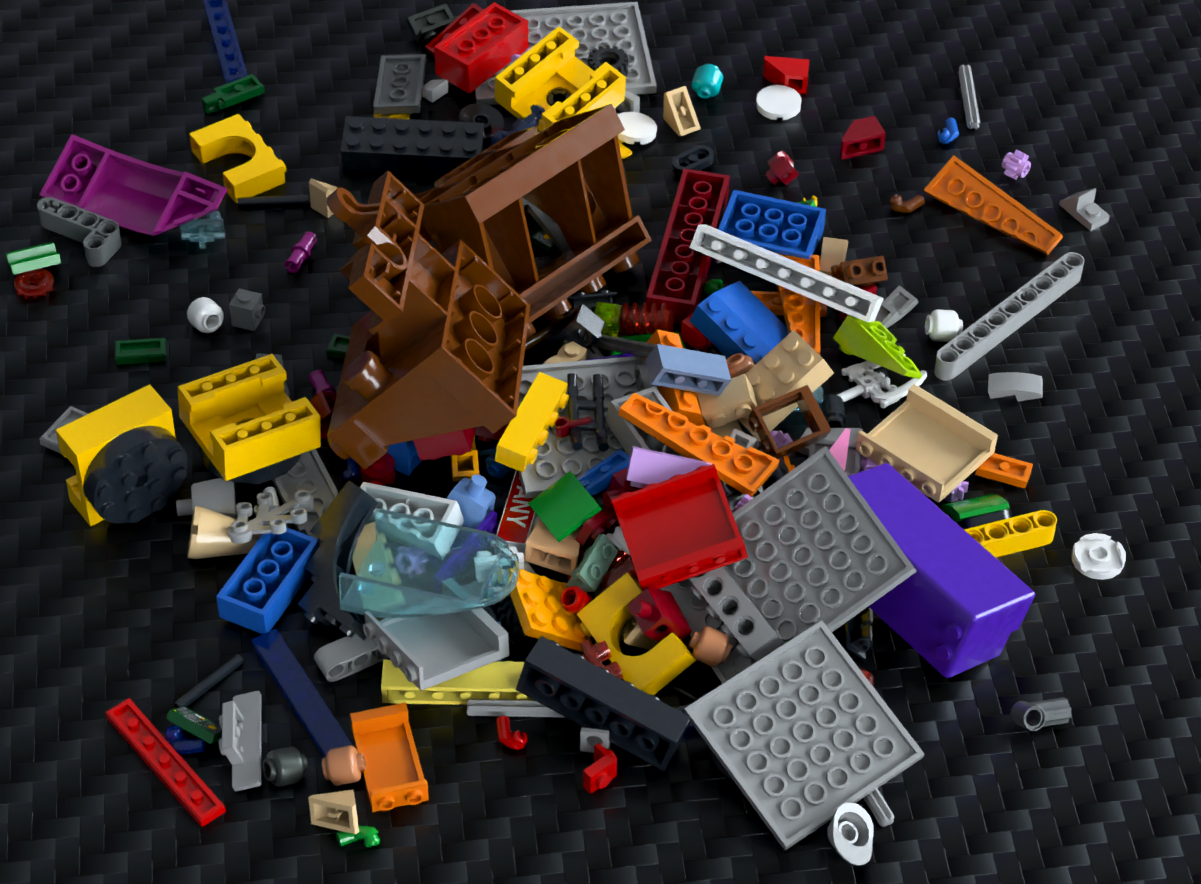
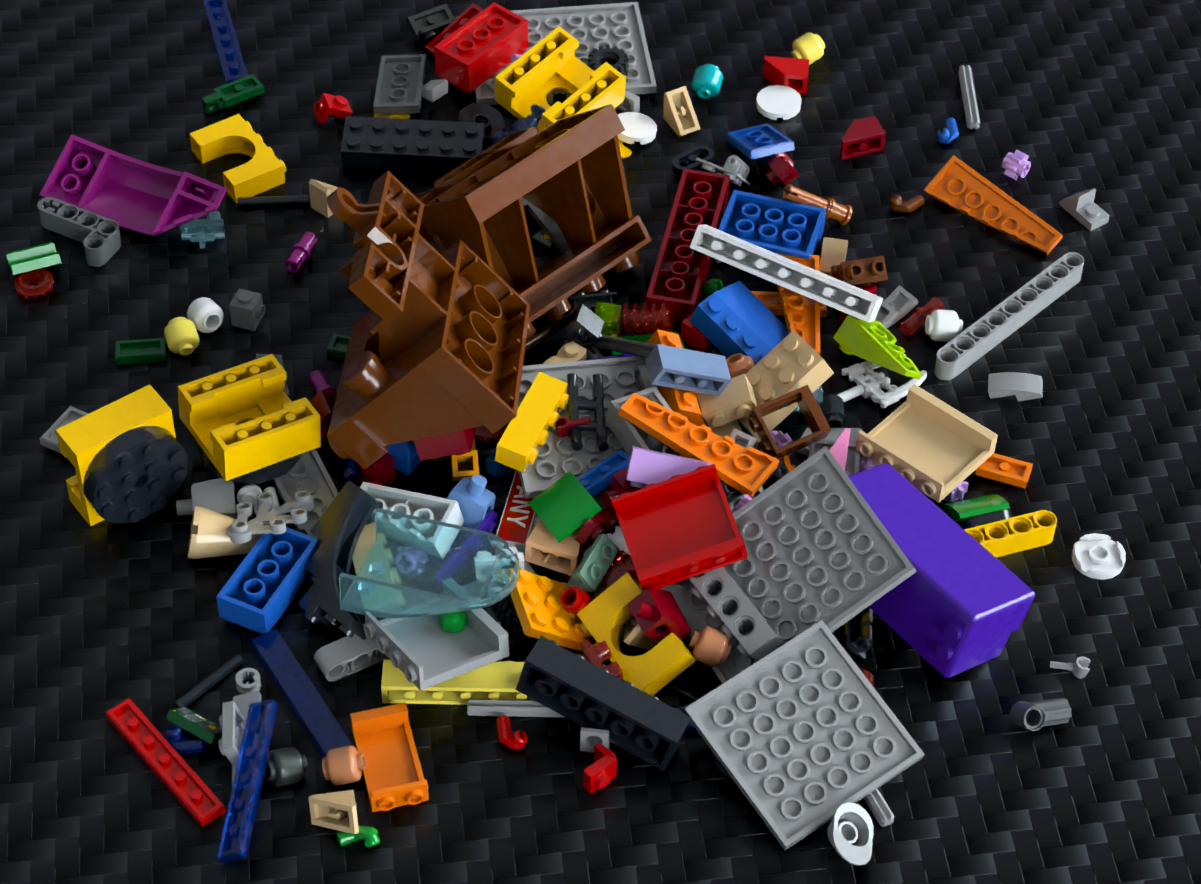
(181, 336): none -> light yellow head
(247, 781): none -> clear blue tile
(248, 674): none -> light grey bush
(249, 494): none -> white plate
(331, 105): none -> red bracket
(453, 622): none -> green tile
(733, 166): none -> light grey hinge
(759, 141): none -> blue tile
(809, 47): none -> light yellow head
(833, 209): none -> dark orange pin
(912, 324): none -> clear red pin
(1078, 668): none -> light grey hand

